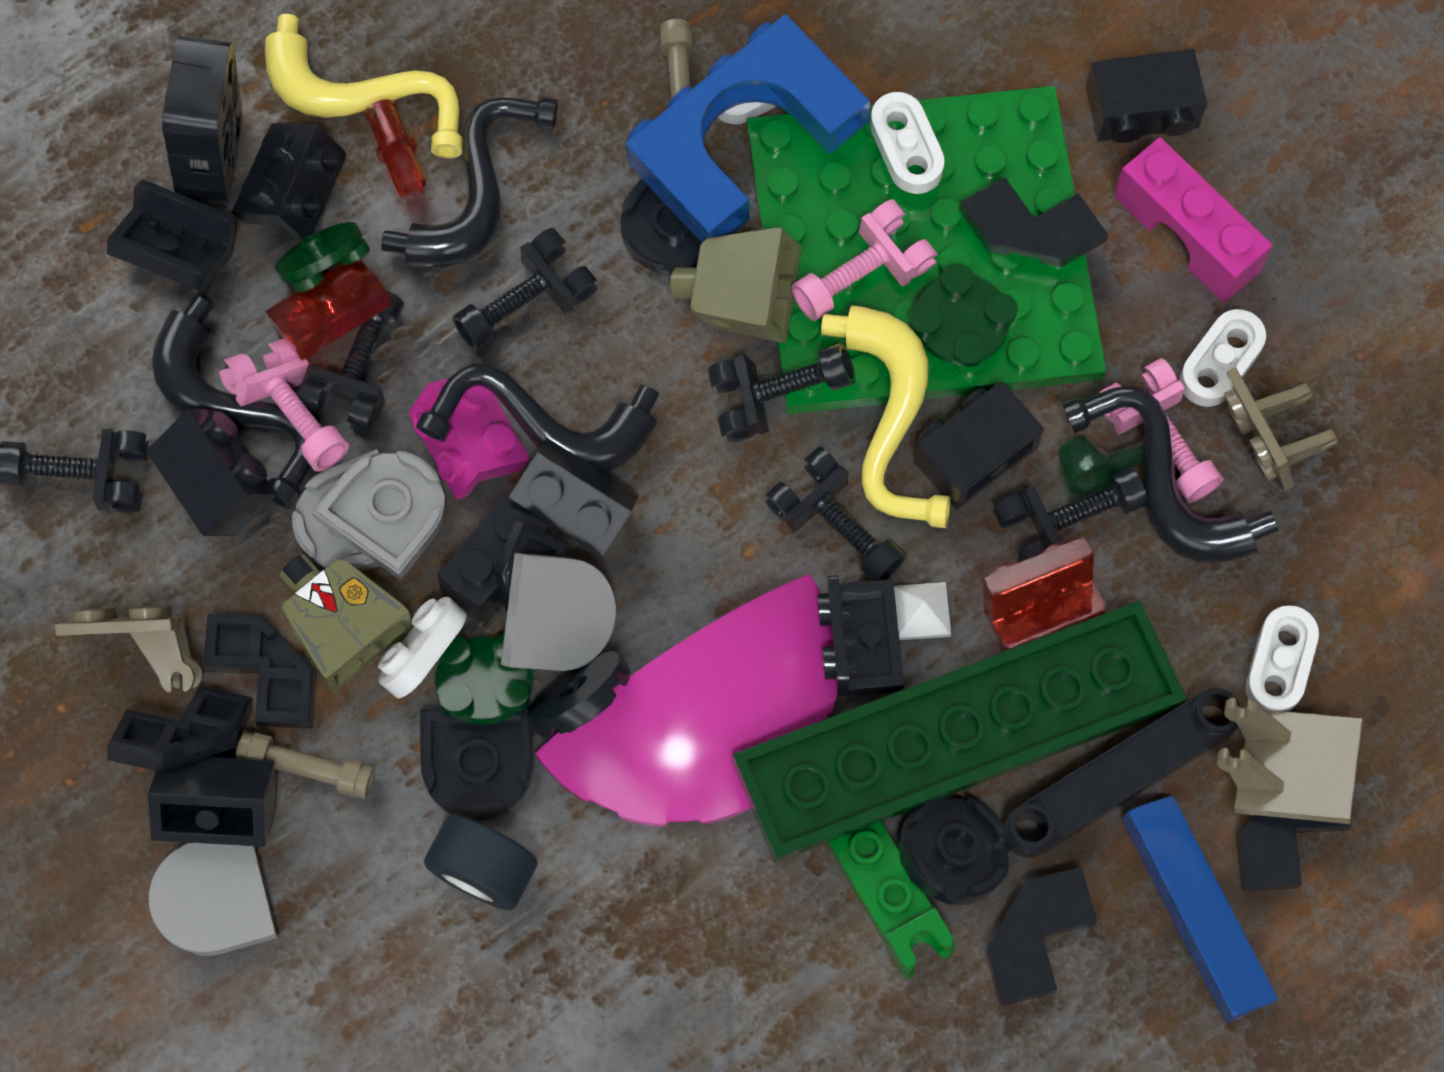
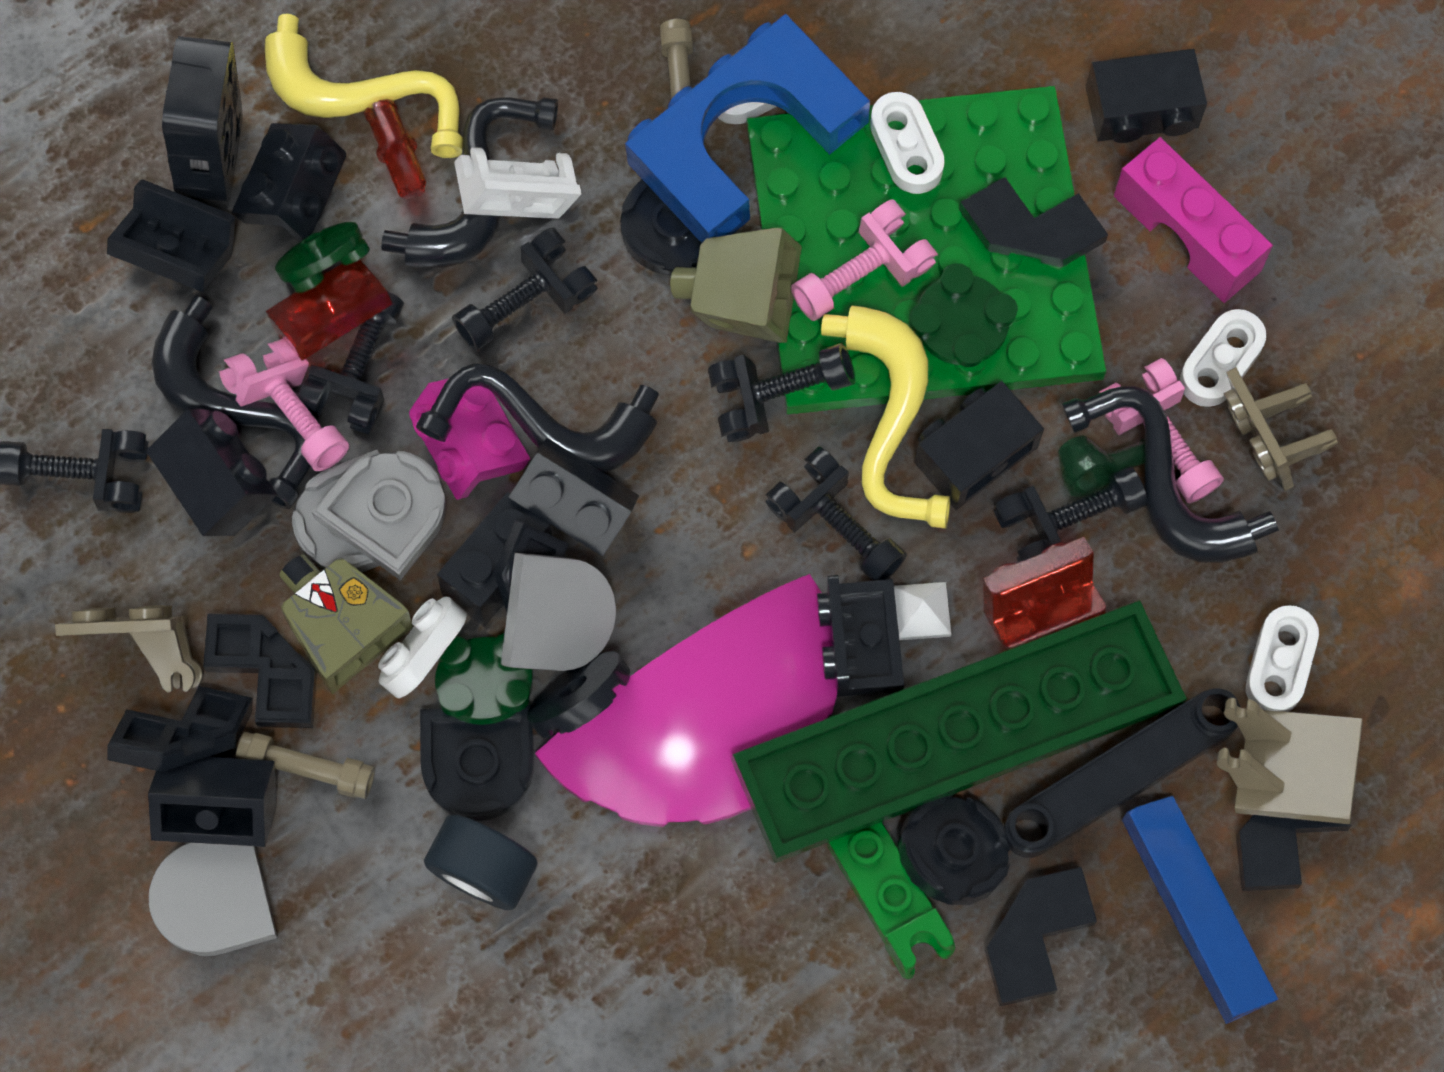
(516, 187): none -> white hinge

